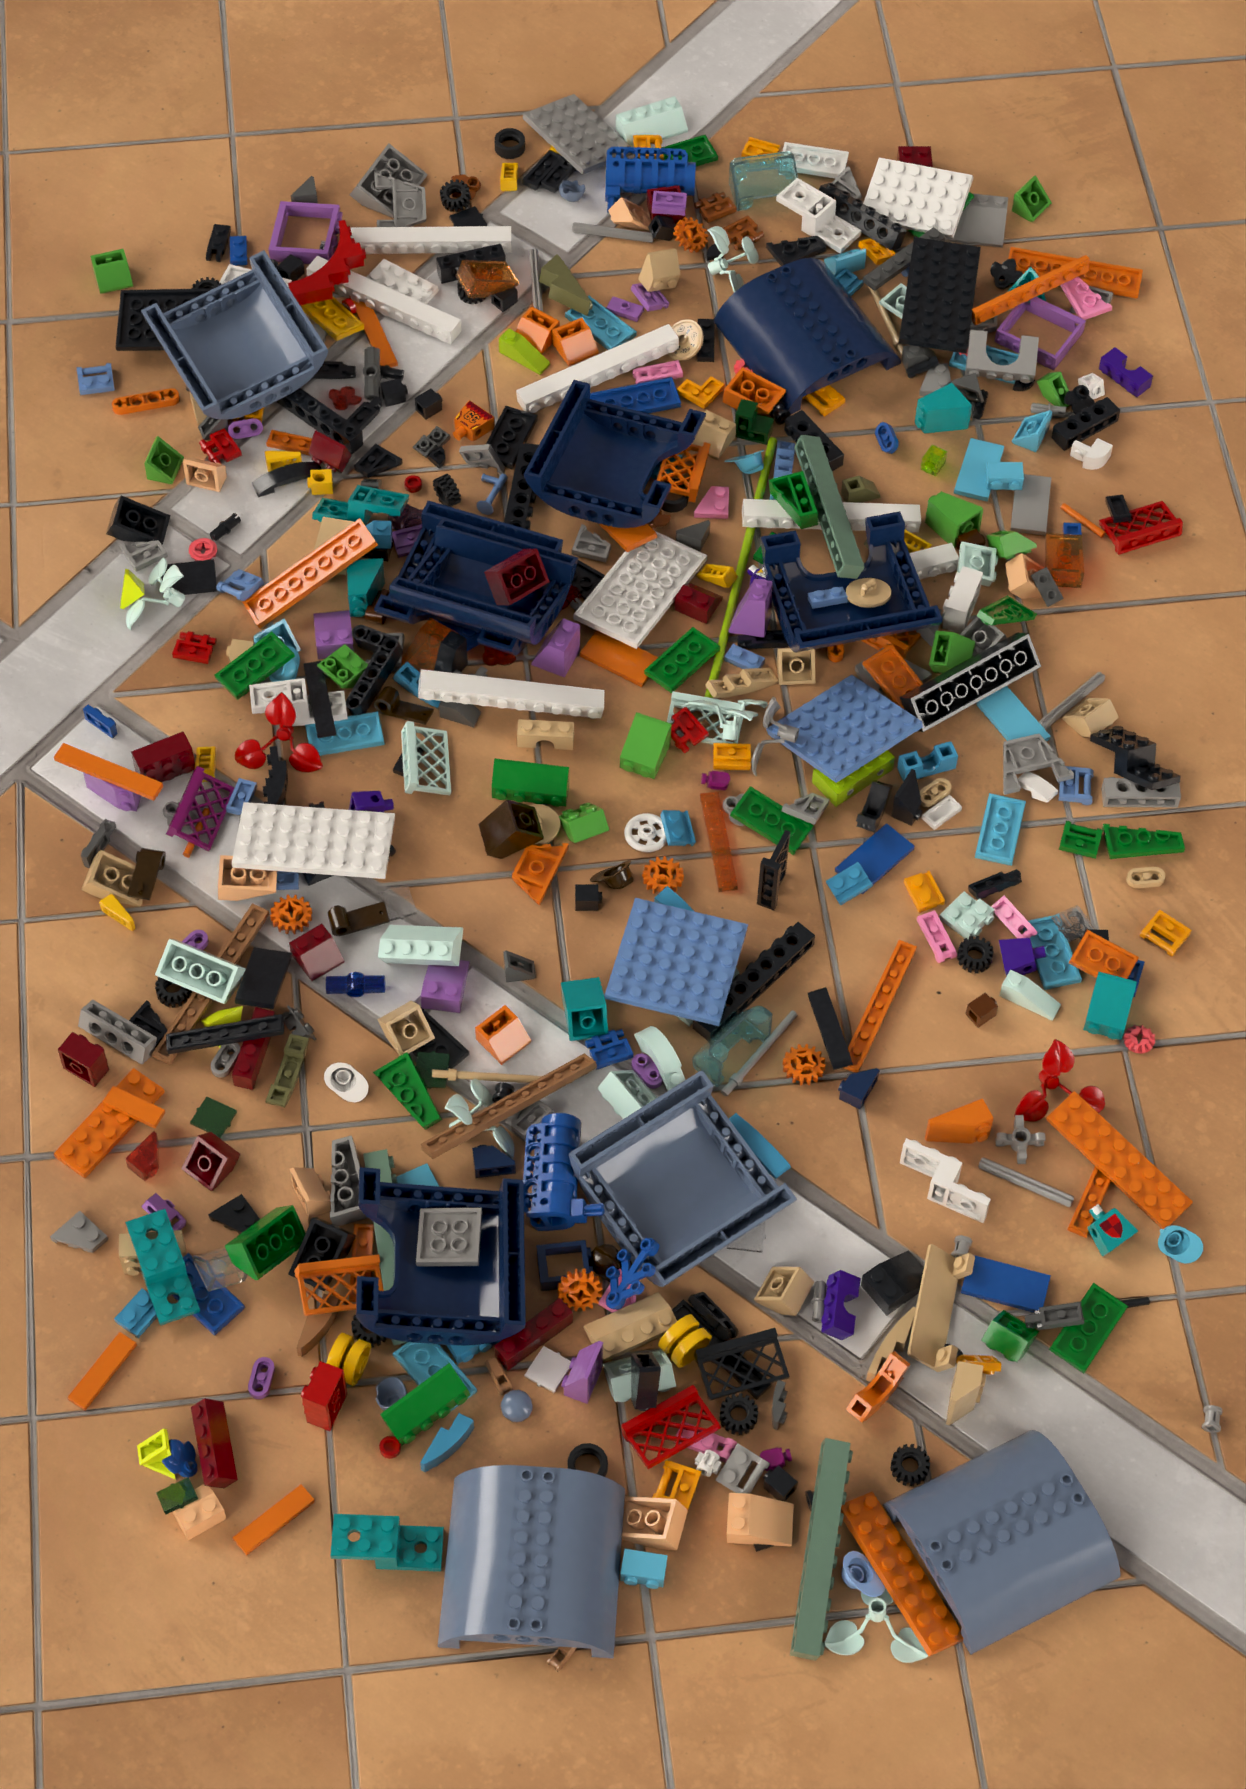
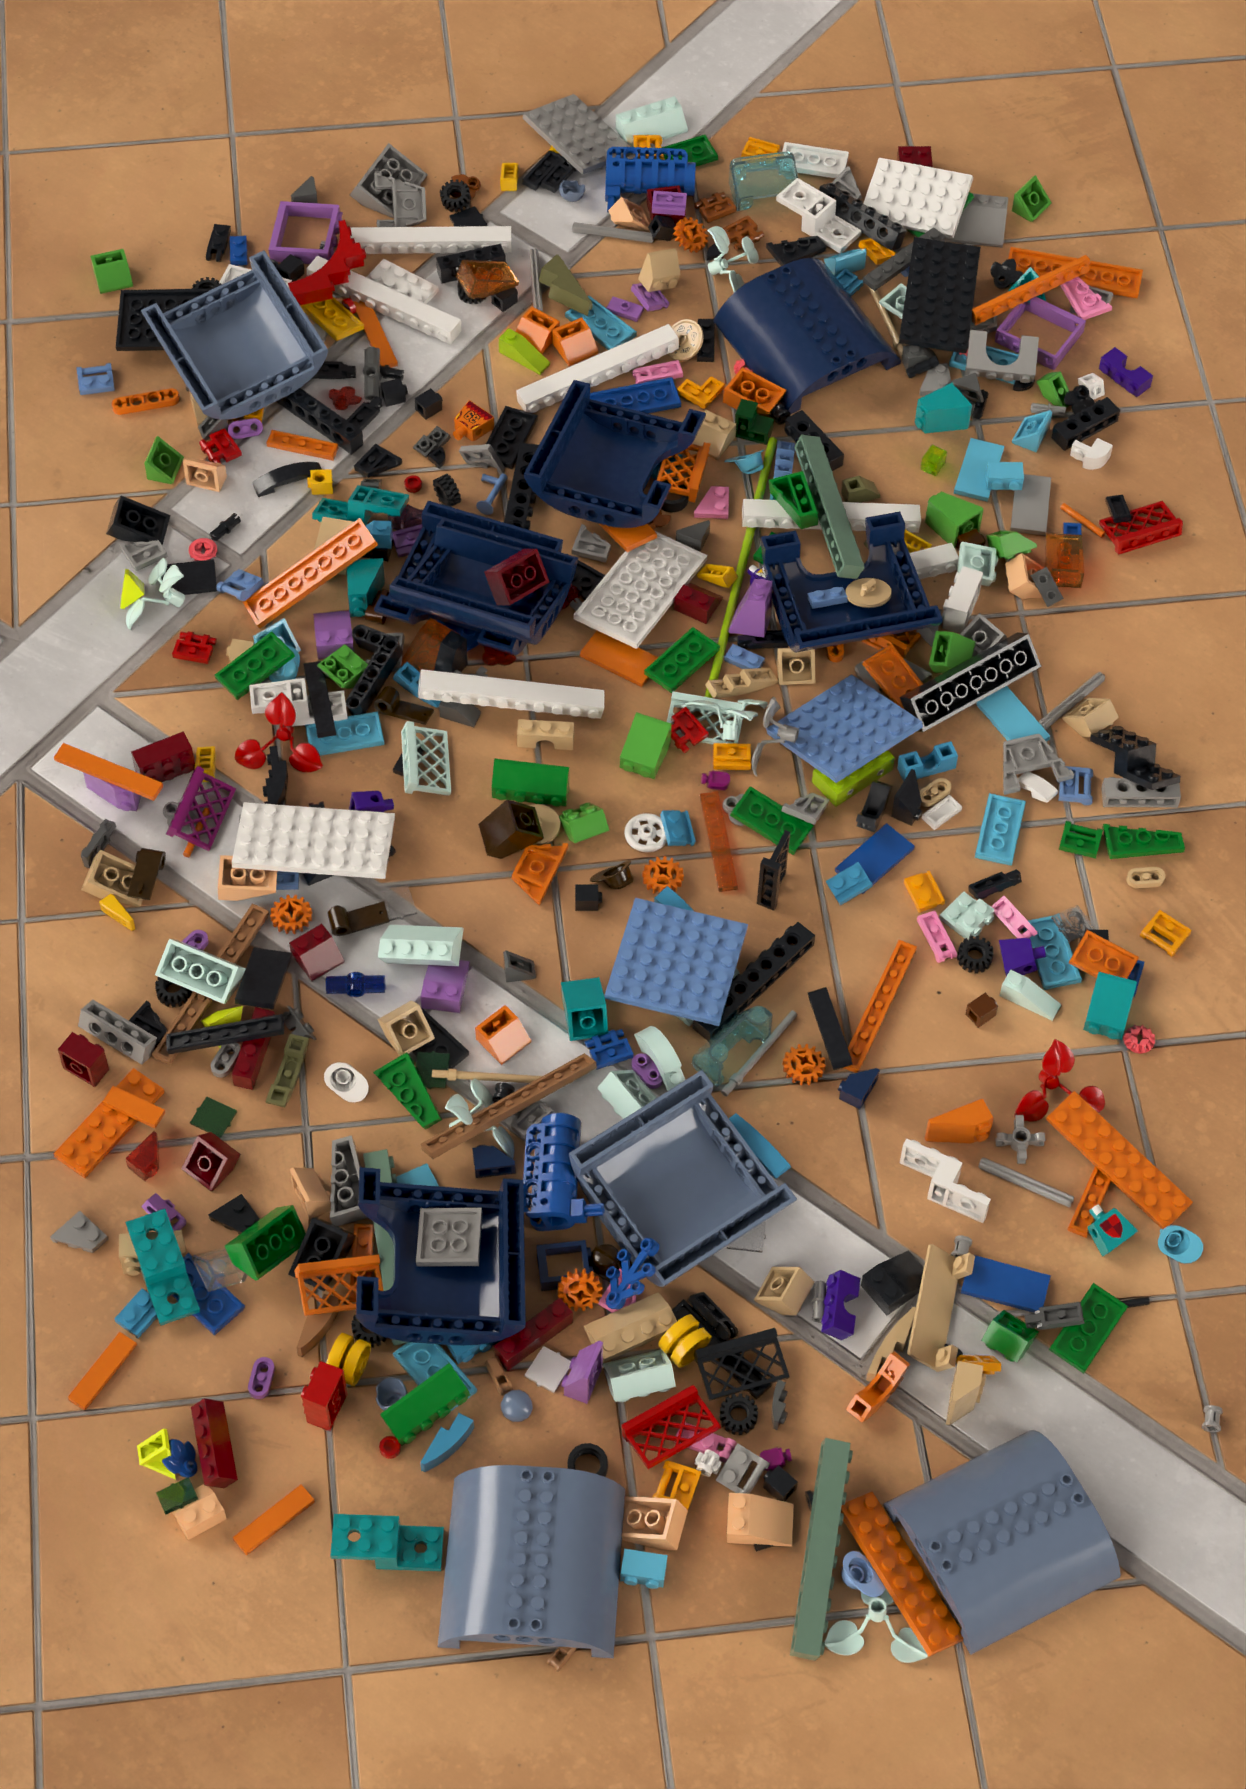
(100, 721): blue plate -> none
(242, 793): medium blue plate -> none
(277, 459): yellow slope -> none
(329, 452): dark red slope -> none
(509, 134): black tyre -> none
(559, 648): medium lavender slope -> none
(644, 1380): black slope -> none
(828, 396): light orange plate -> none
(886, 438): blue plate -> none
(901, 1473): black tyre -> none
(1005, 611): green wing -> none

